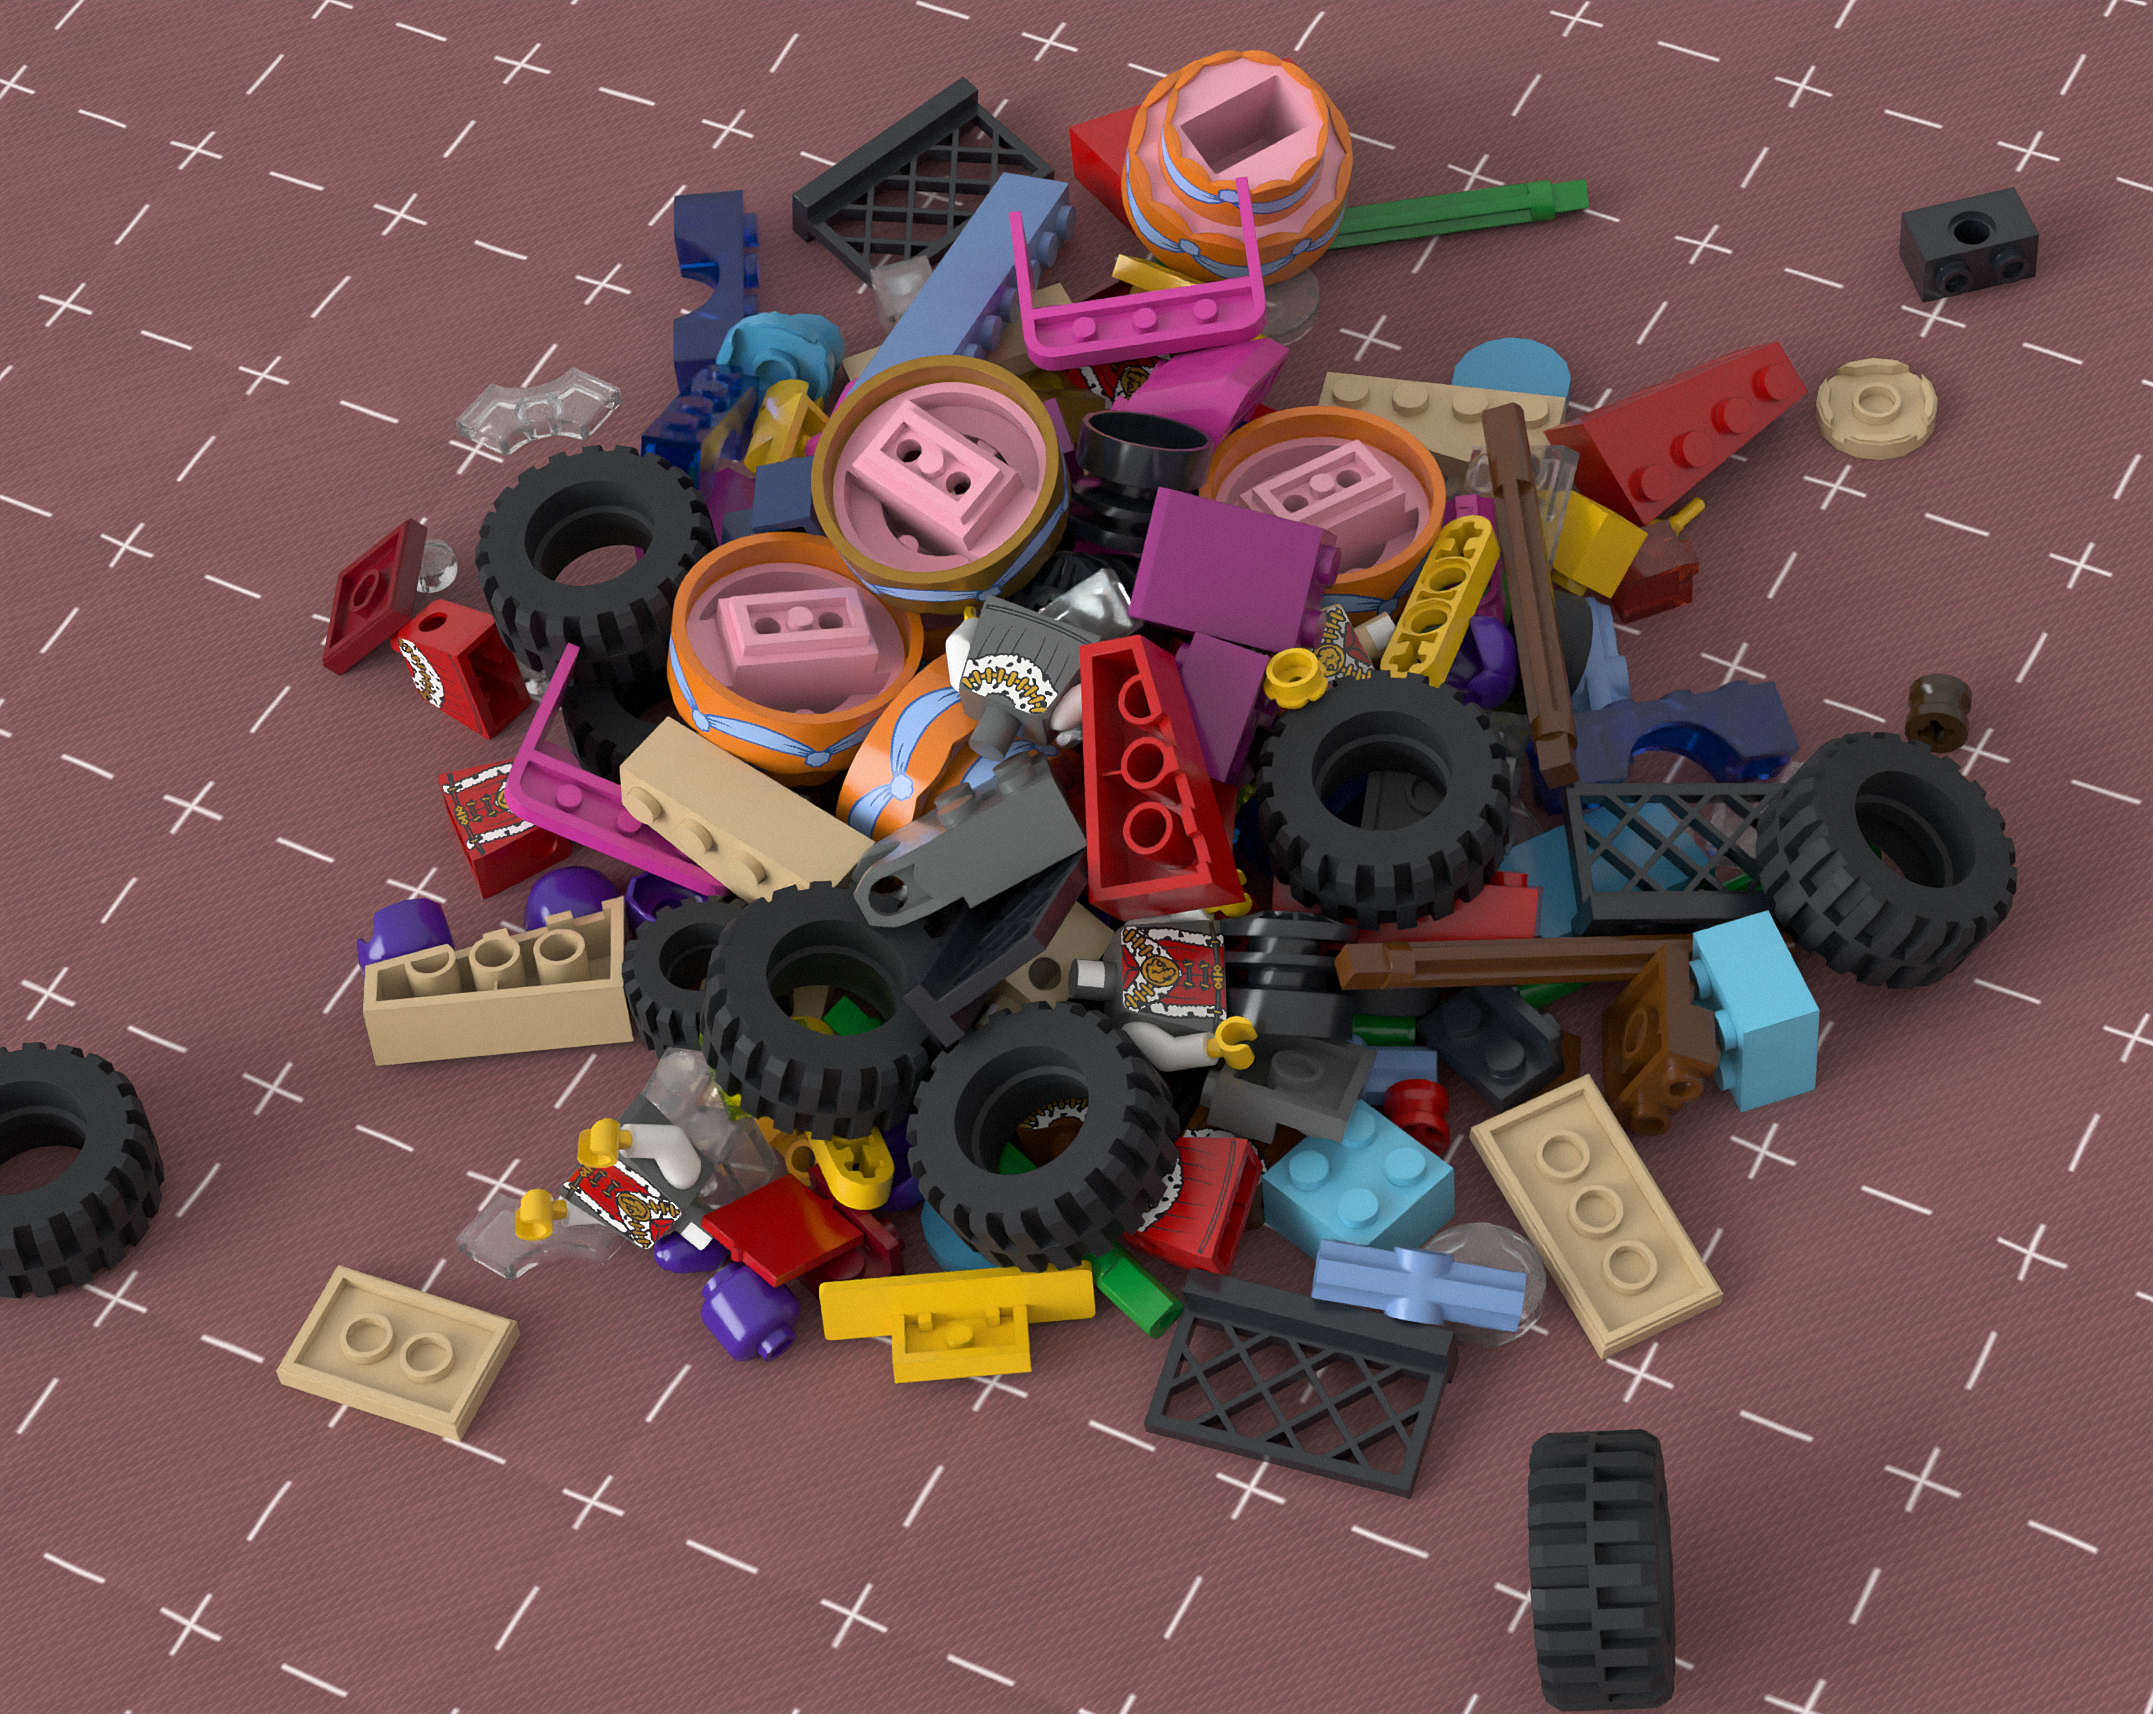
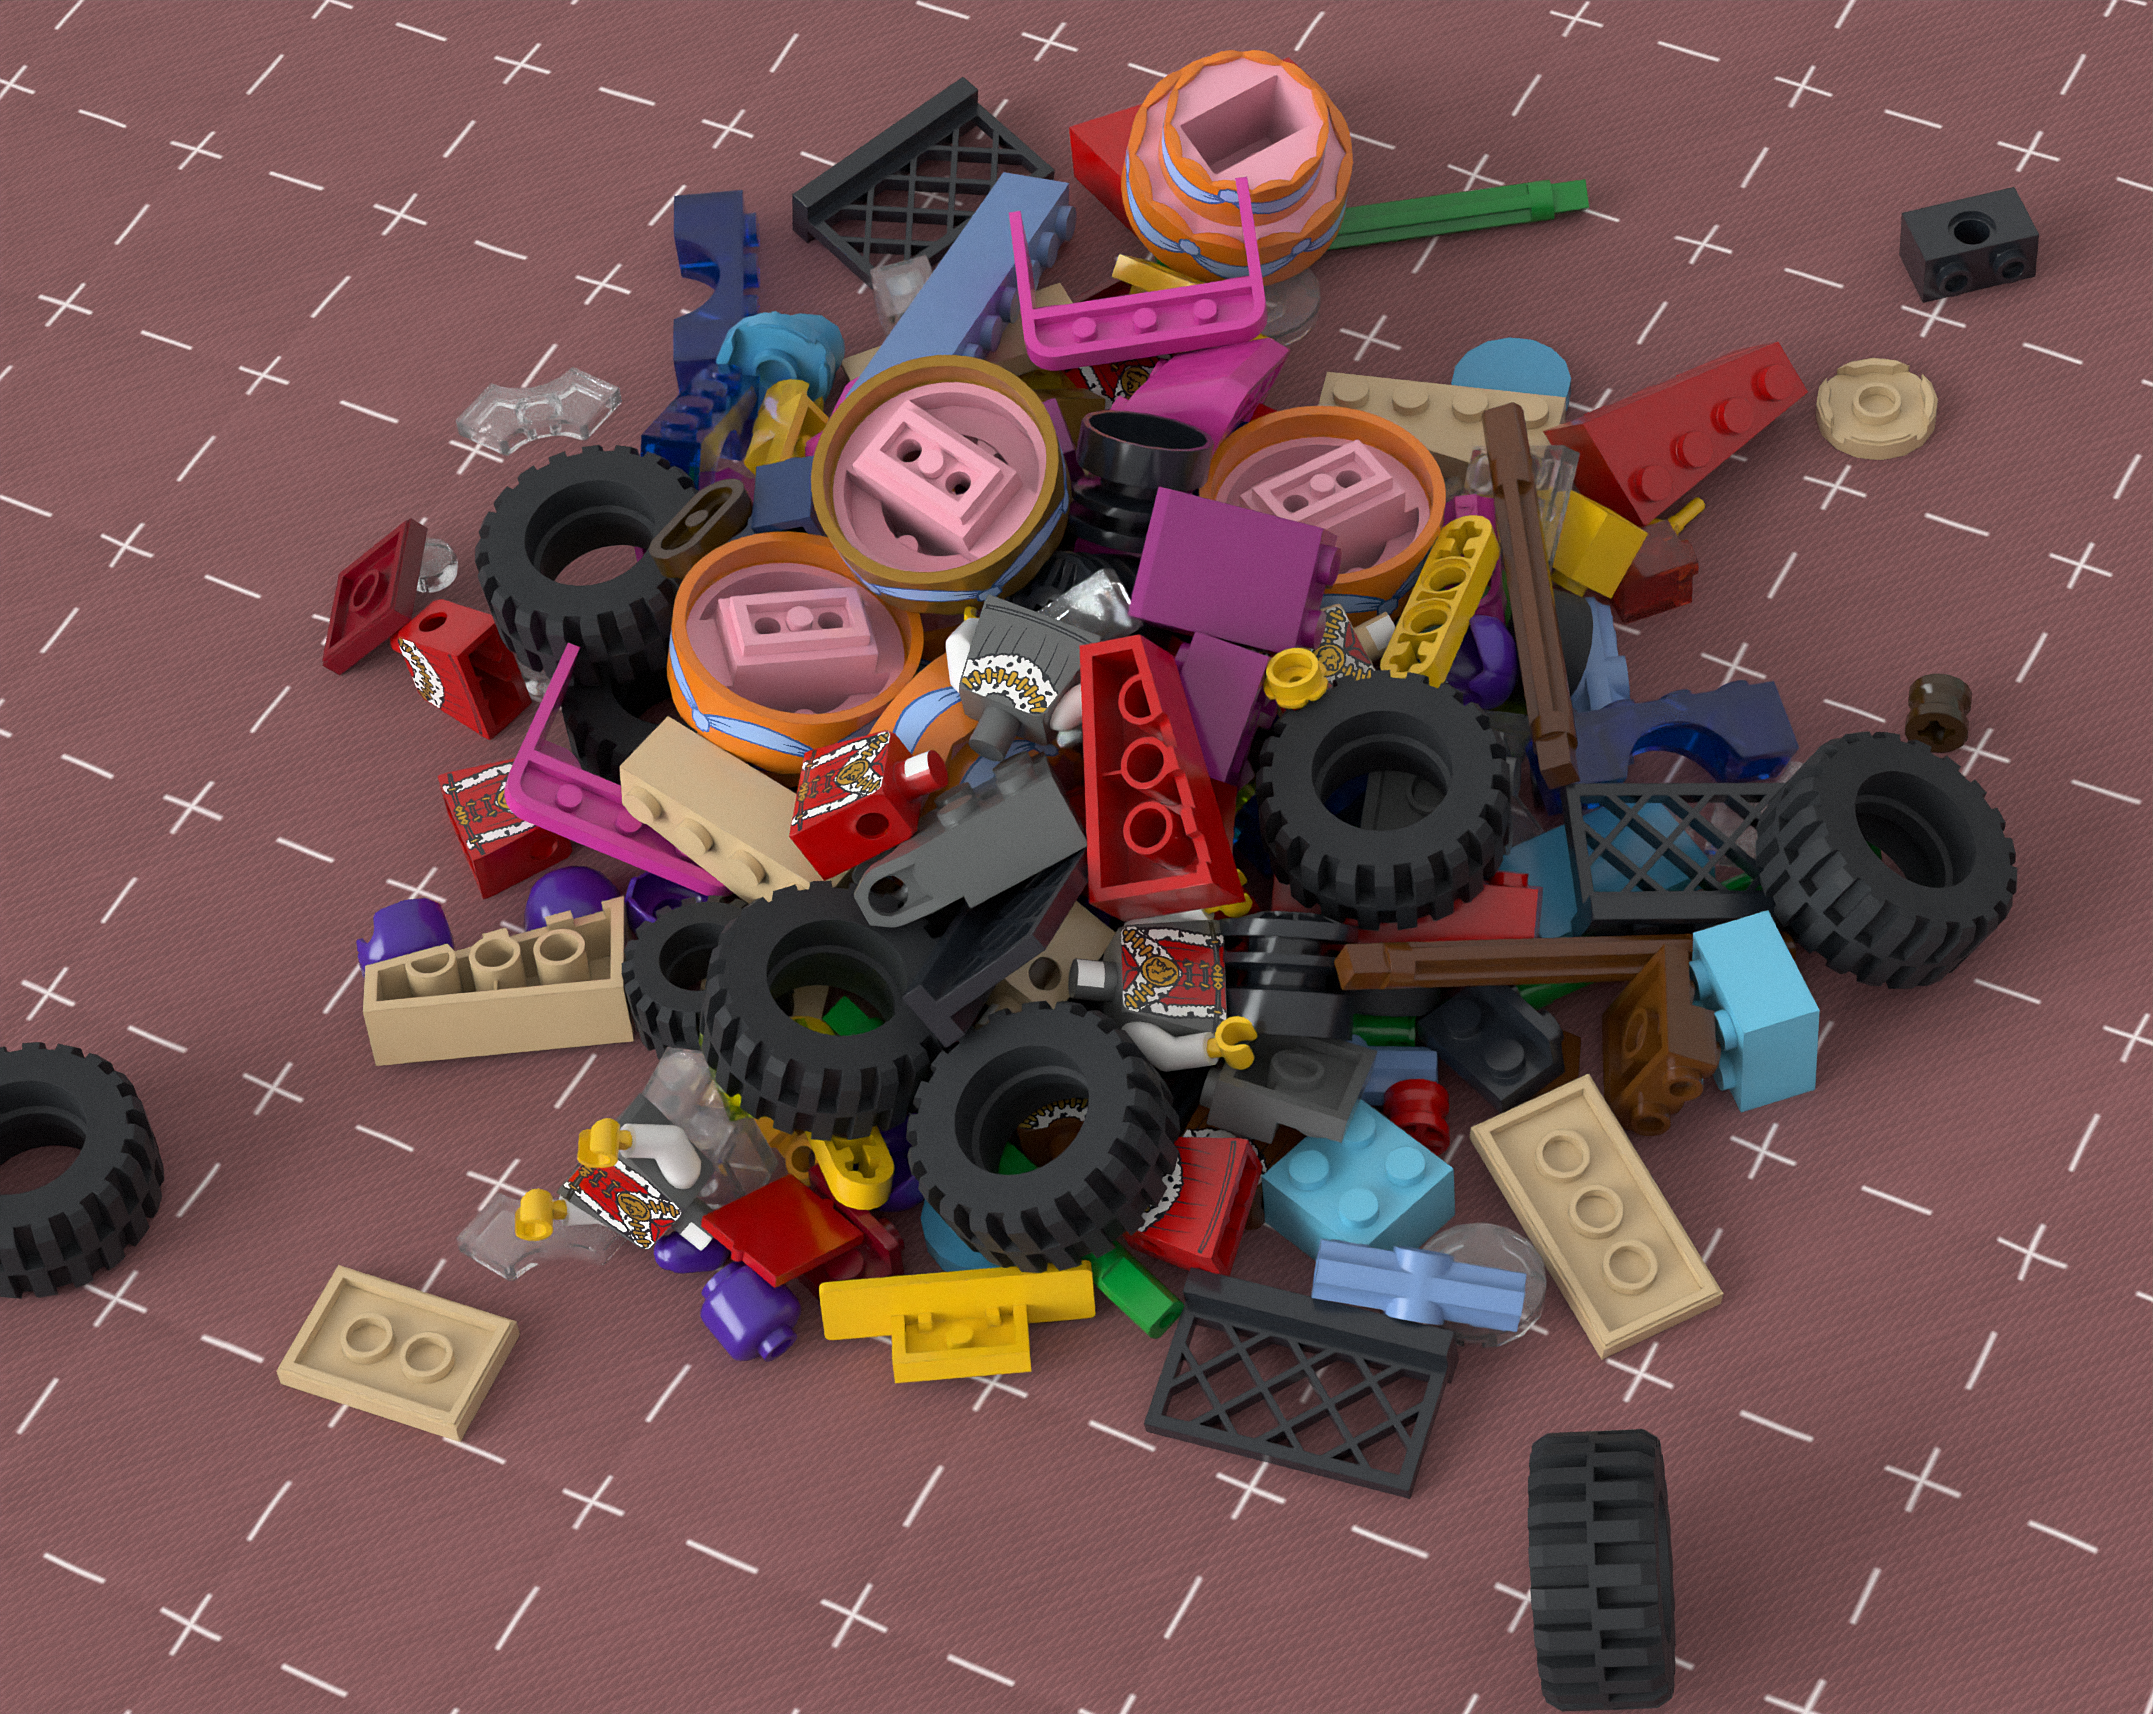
(701, 526): none -> dark brown plate
(860, 799): none -> red torso

